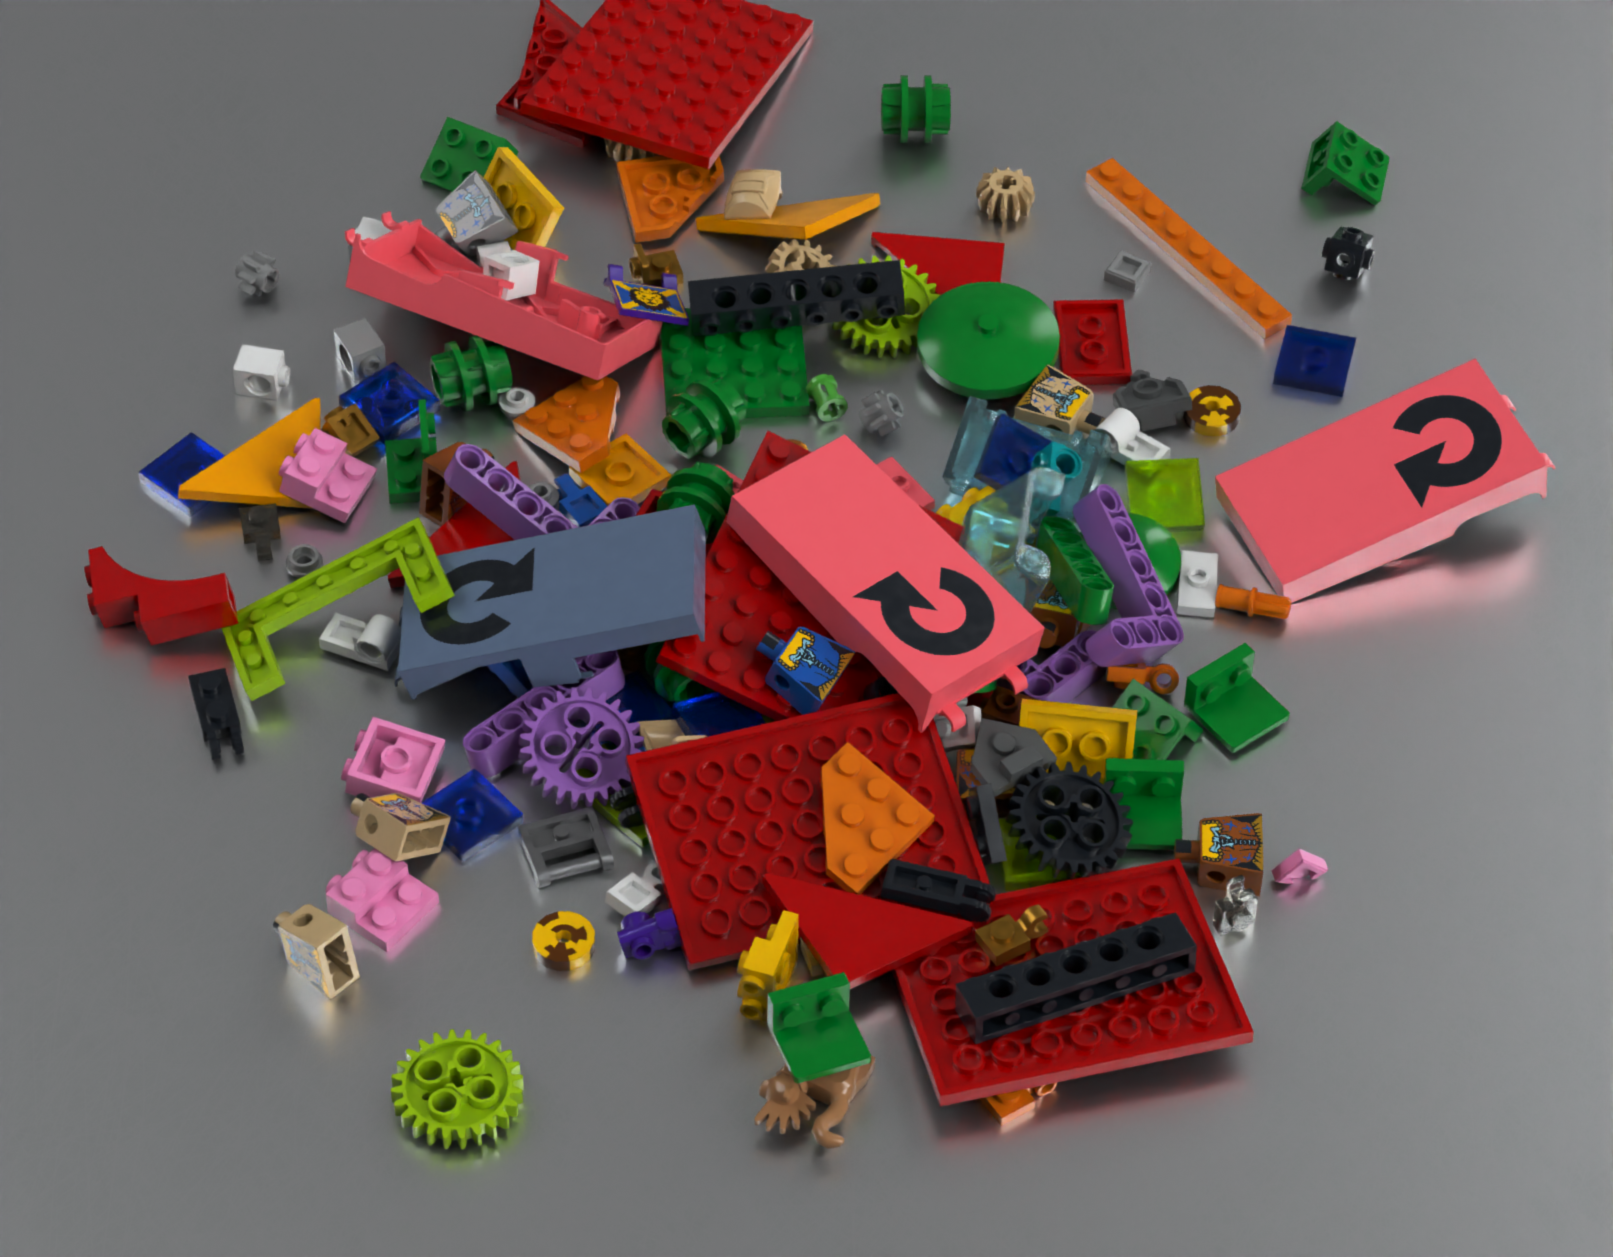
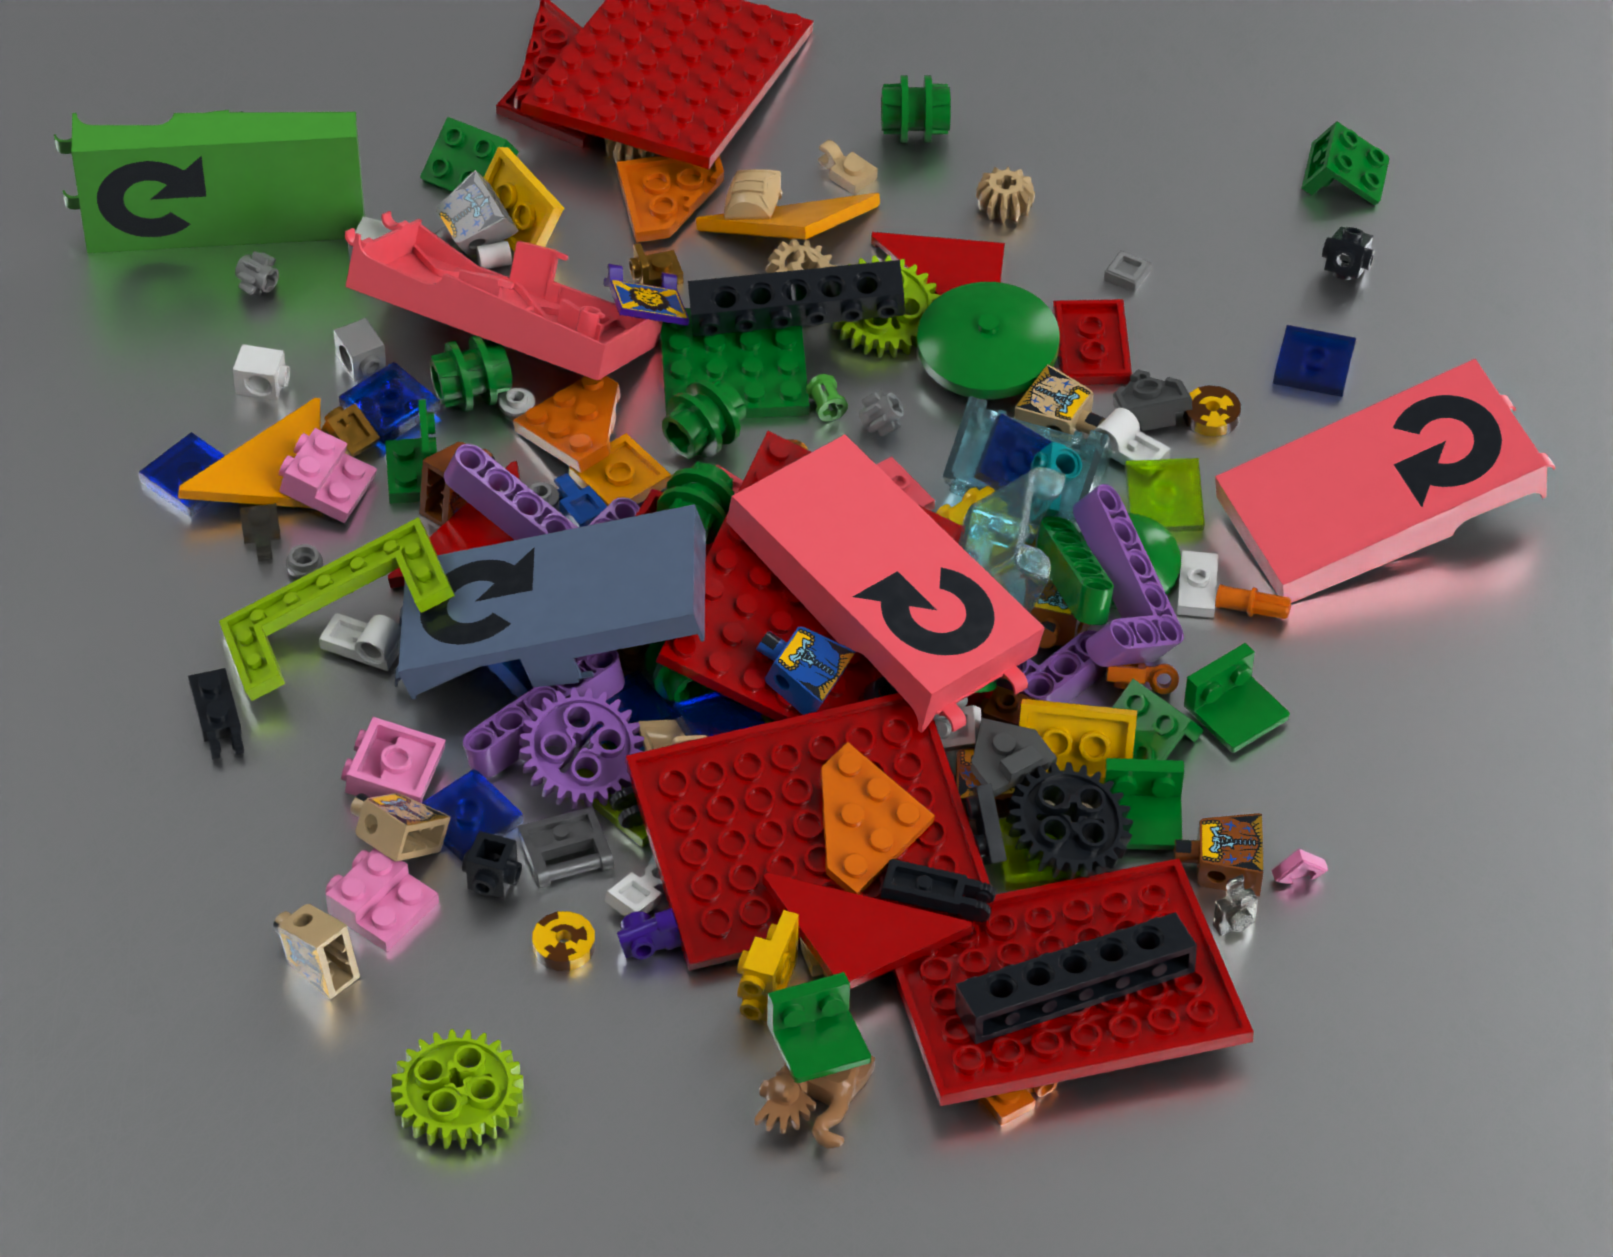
(159, 607): red arch -> none
(216, 180): none -> bright green piece
(492, 865): none -> black brick
(515, 268): white brick -> none
(848, 172): none -> tan plate
(1008, 939): pearl gold plate -> none
(1189, 248): orange plate -> none

